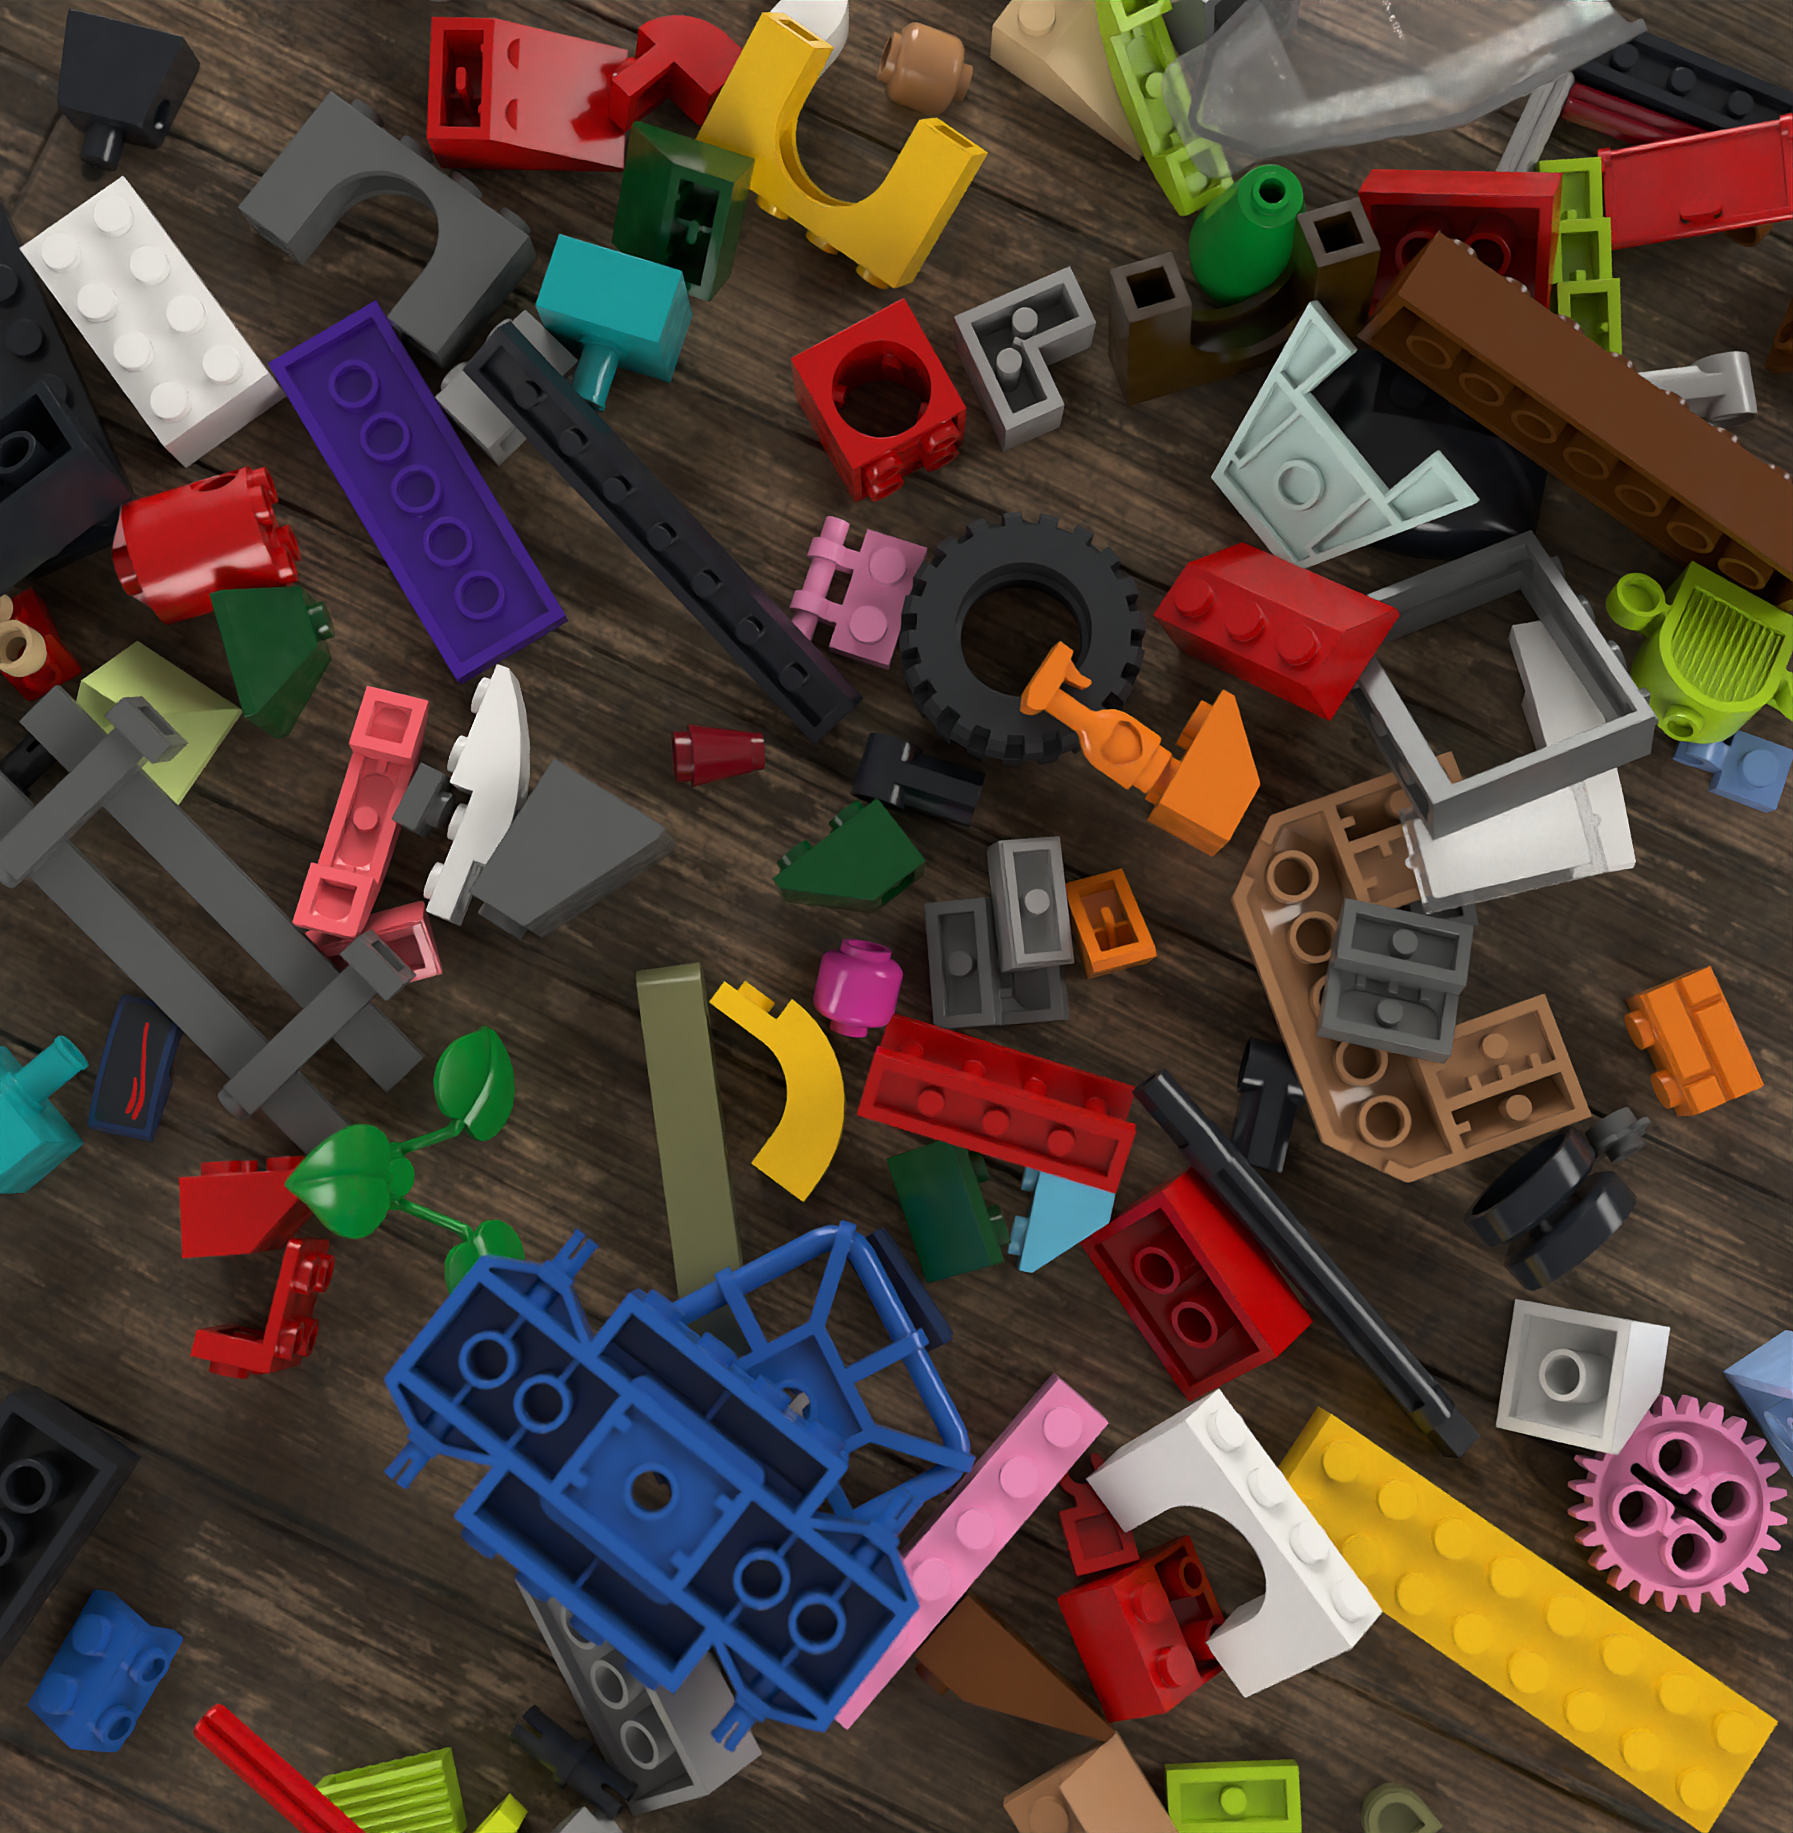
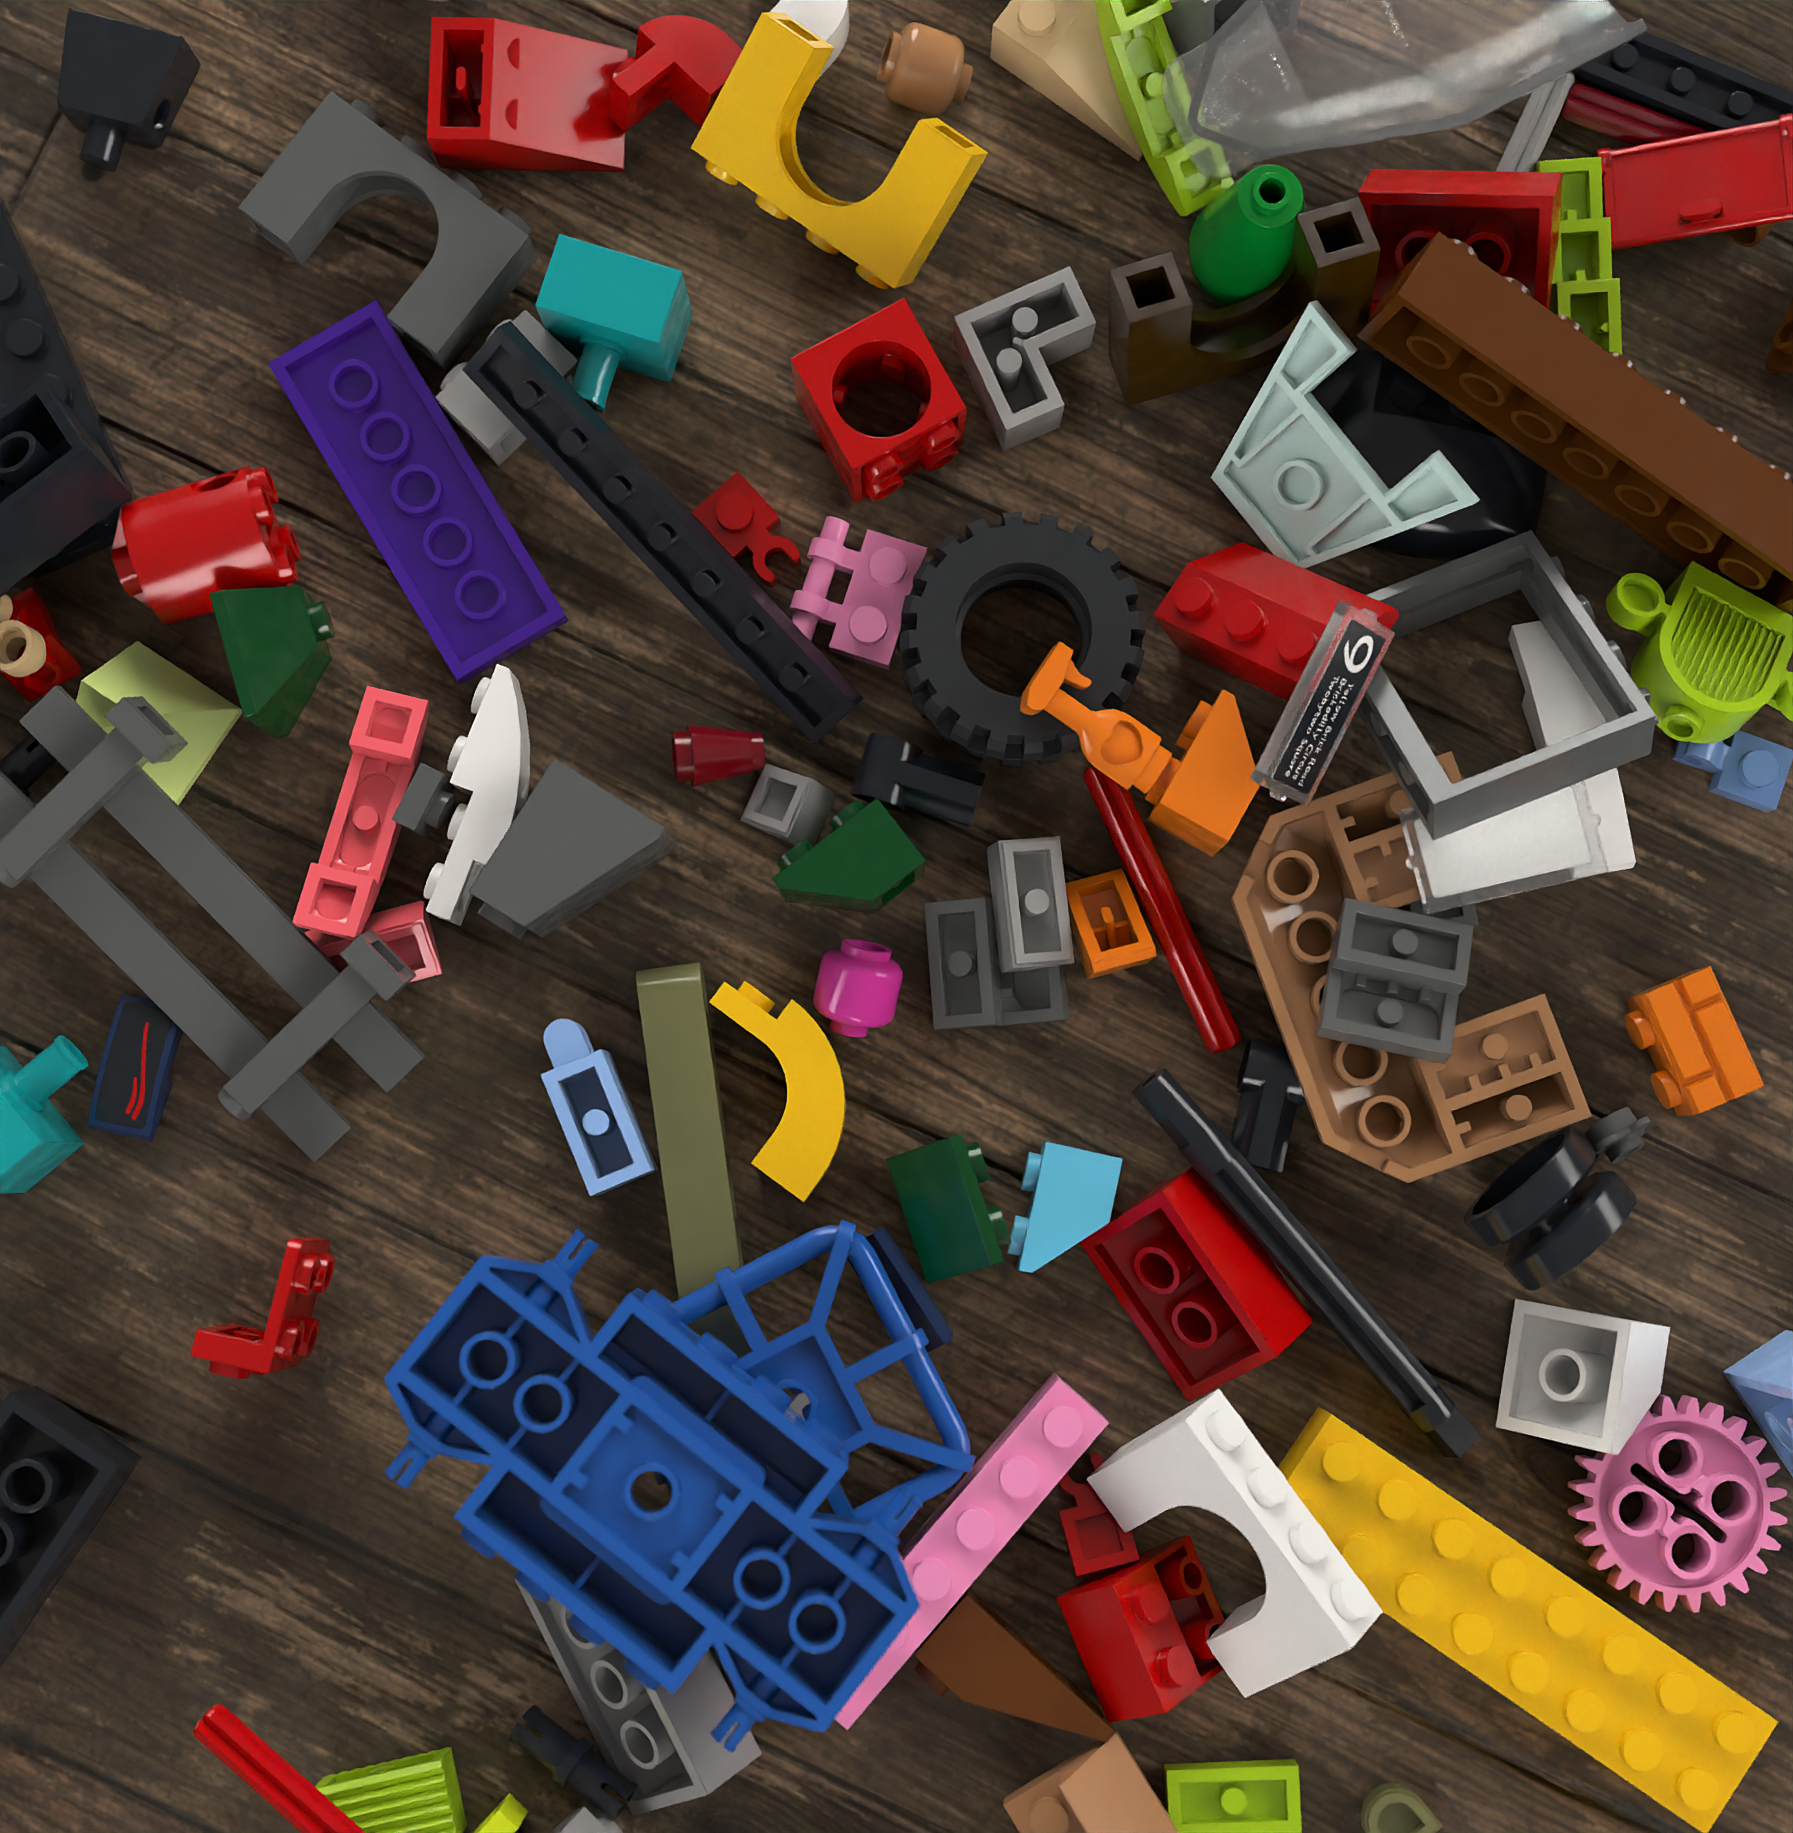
(103, 1675): blue bracket -> none
(153, 322): white brick -> none
(239, 1208): red slope -> none
(361, 1175): green plant -> none
(594, 1110): none -> light blue brick
(682, 206): dark green slope -> none
(743, 524): none -> red plate
(788, 805): none -> light grey slope
(1000, 1102): red fence -> none
(1164, 911): none -> red axle
(1323, 704): none -> piece
(1714, 388): light grey piece -> none

